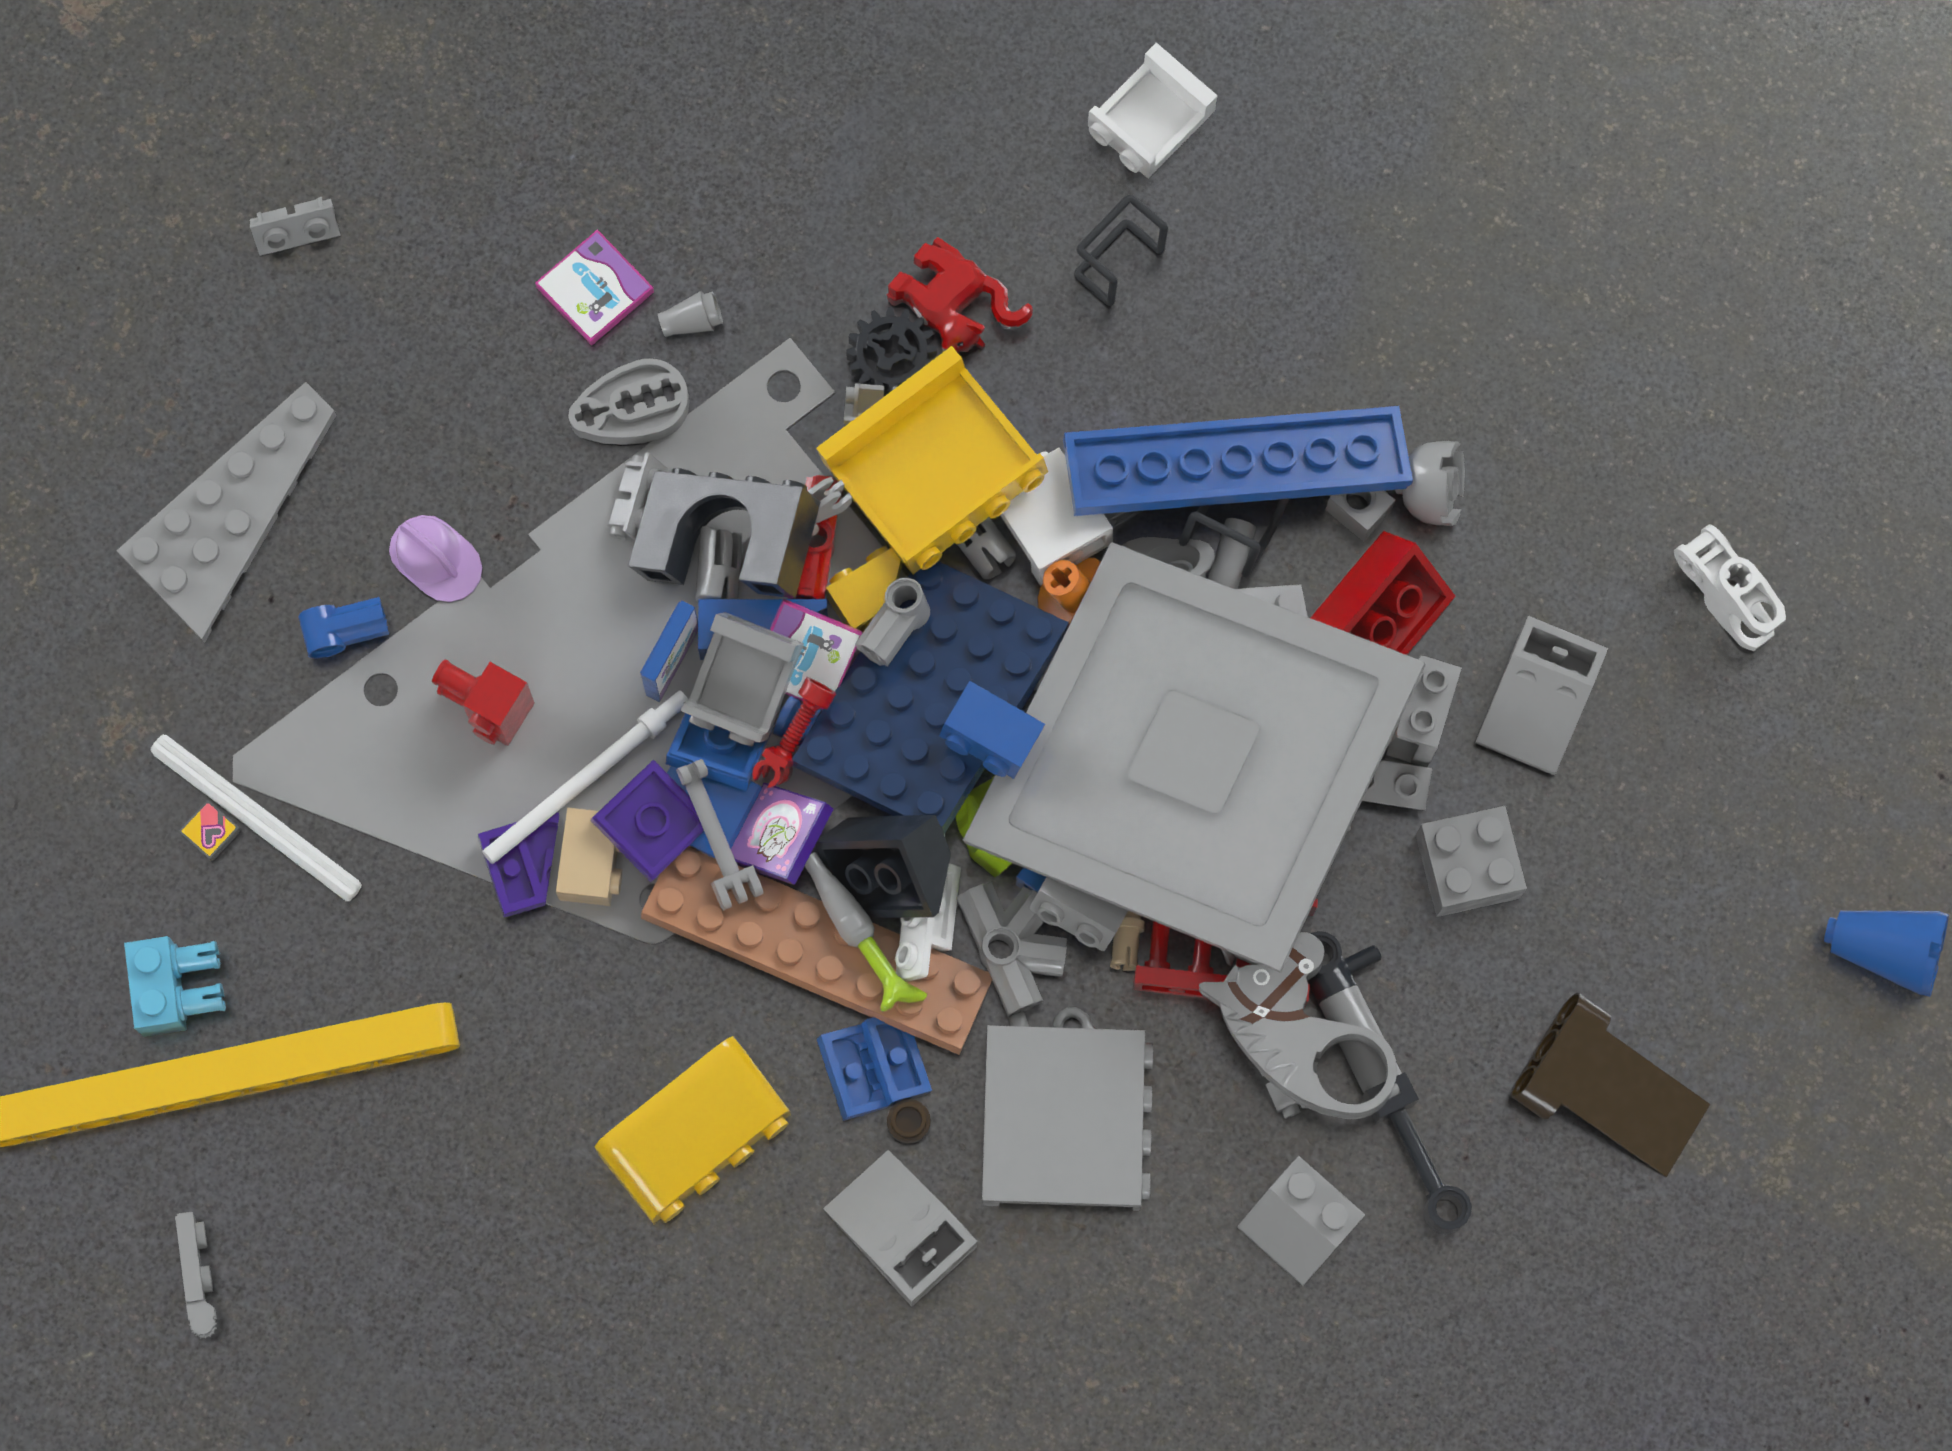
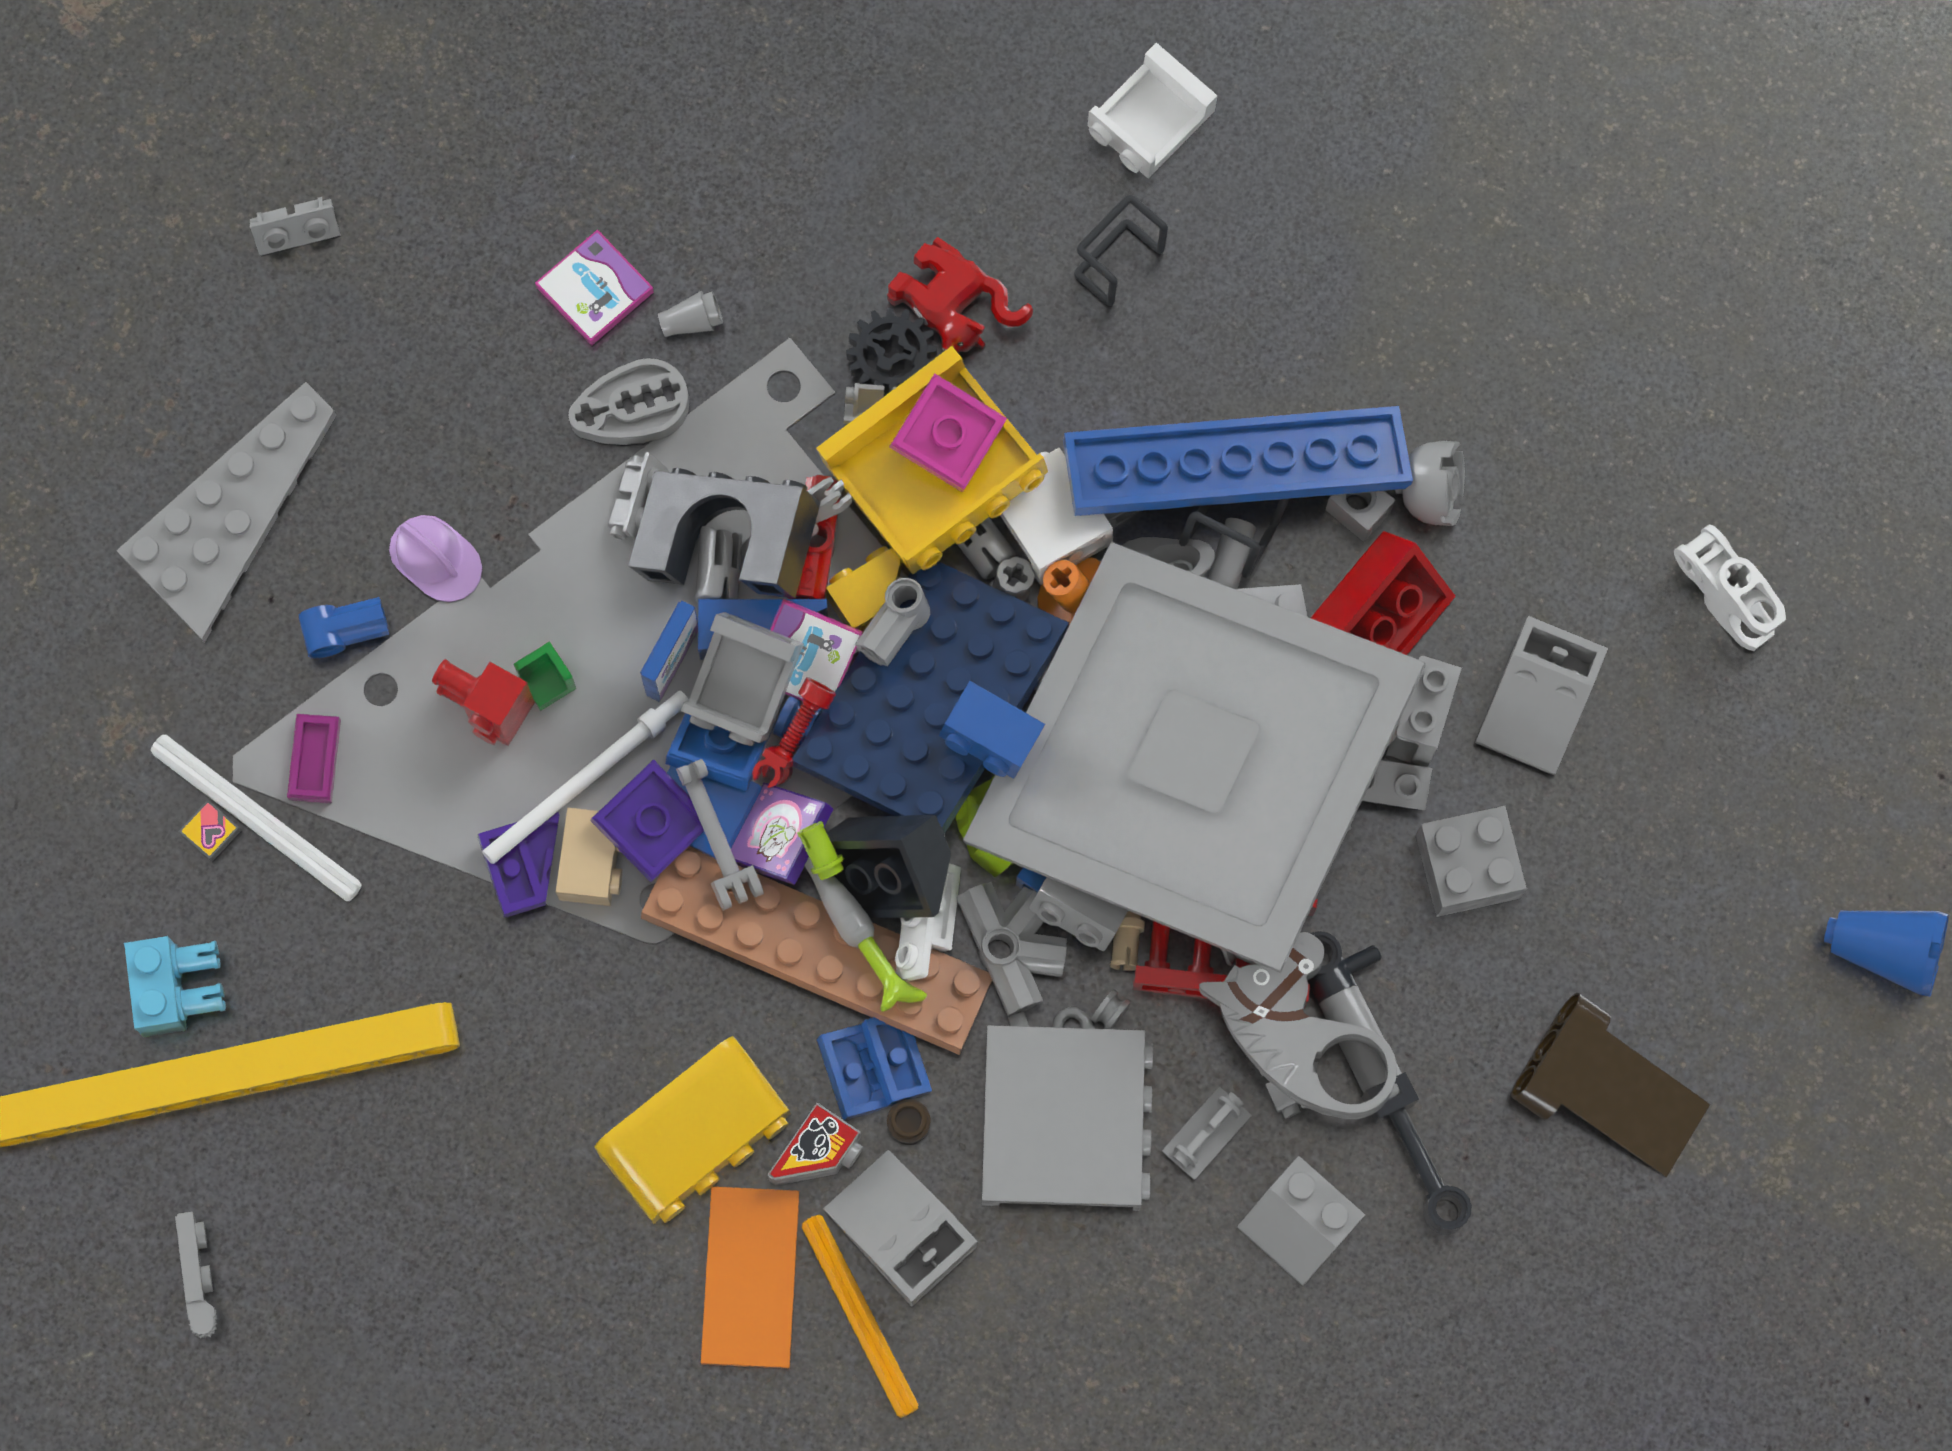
(314, 758): none -> magenta tile
(545, 675): none -> green panel
(750, 1277): none -> orange tile
(817, 1149): none -> slope
(820, 851): none -> lime pin
(860, 1316): none -> light orange axle
(948, 432): none -> dark pink tile
(1009, 568): none -> light grey bush
(1111, 1010): none -> light grey bush
(1207, 1132): none -> light grey hinge

